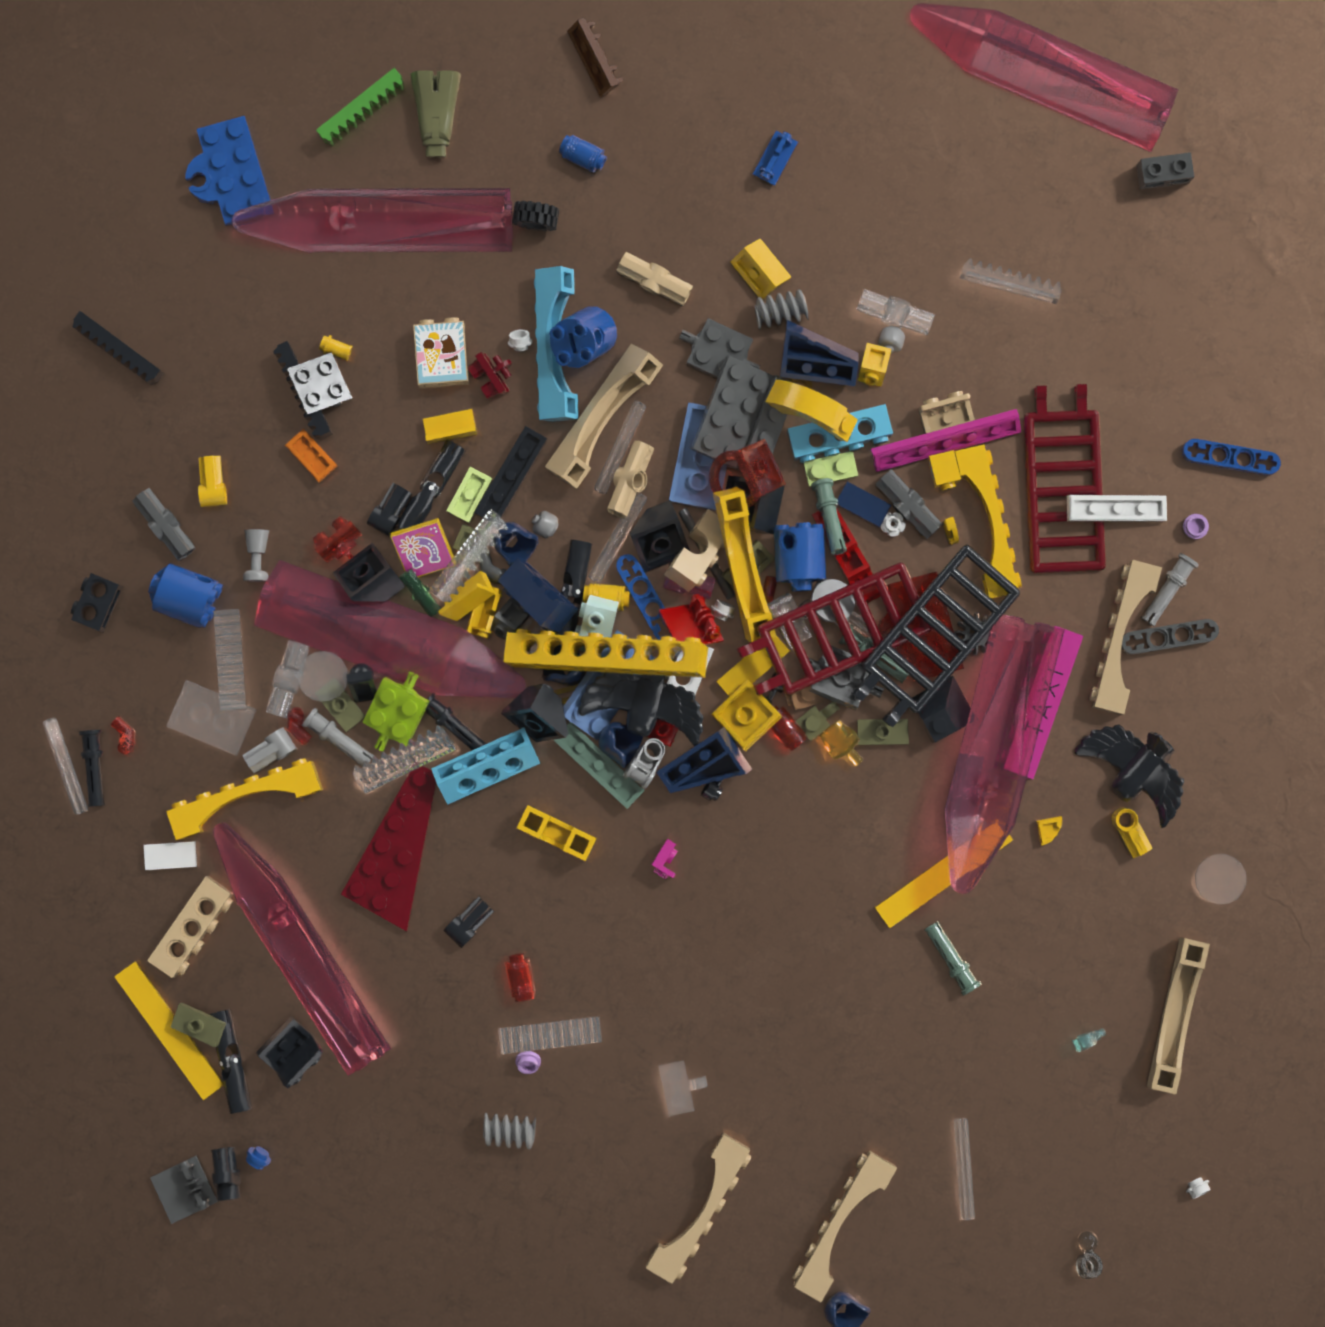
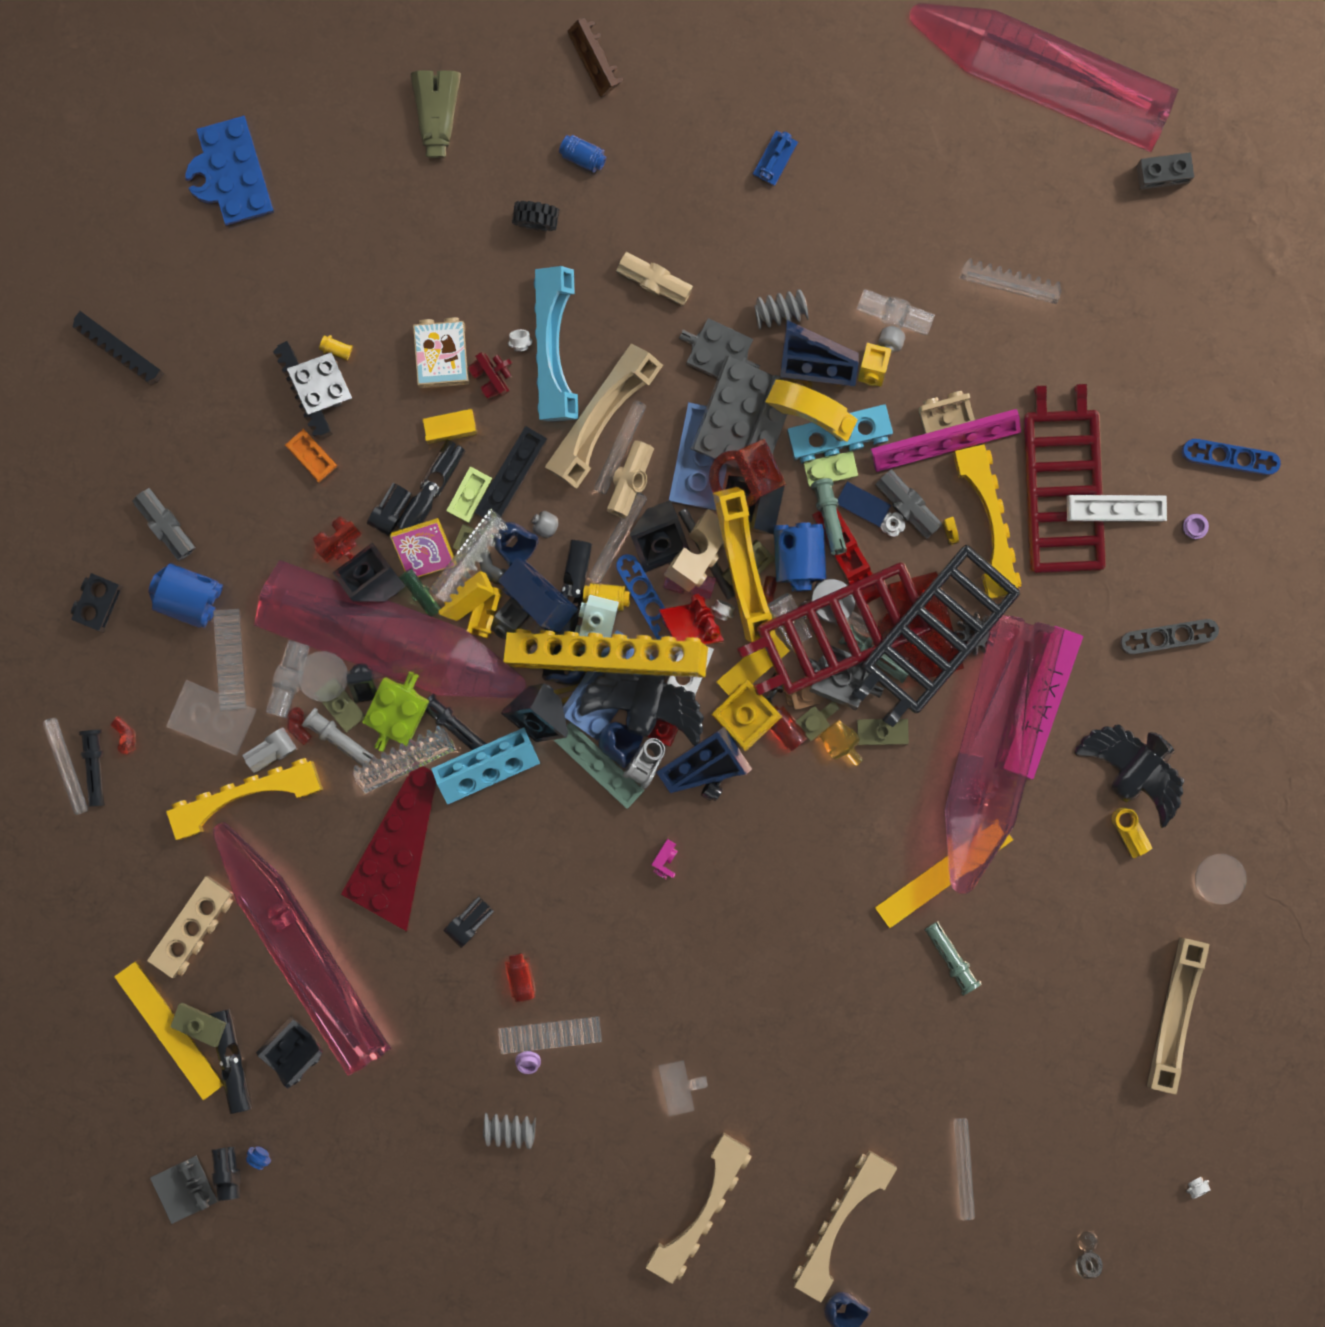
(170, 855): white tile -> none
(212, 489): yellow piece -> none
(256, 545): light grey piece -> none
(360, 105): bright green gear -> none
(385, 220): clear pink piece -> none
(556, 833): yellow arch -> none
(583, 337): blue cylinder -> none
(760, 268): yellow panel -> none
(944, 470): yellow brick -> none
(945, 711): black slope -> none
(1048, 829): yellow tile -> none
(1088, 1039): clear light blue piece -> none
(1110, 691): tan arch -> none
(1175, 579): light grey pin -> none

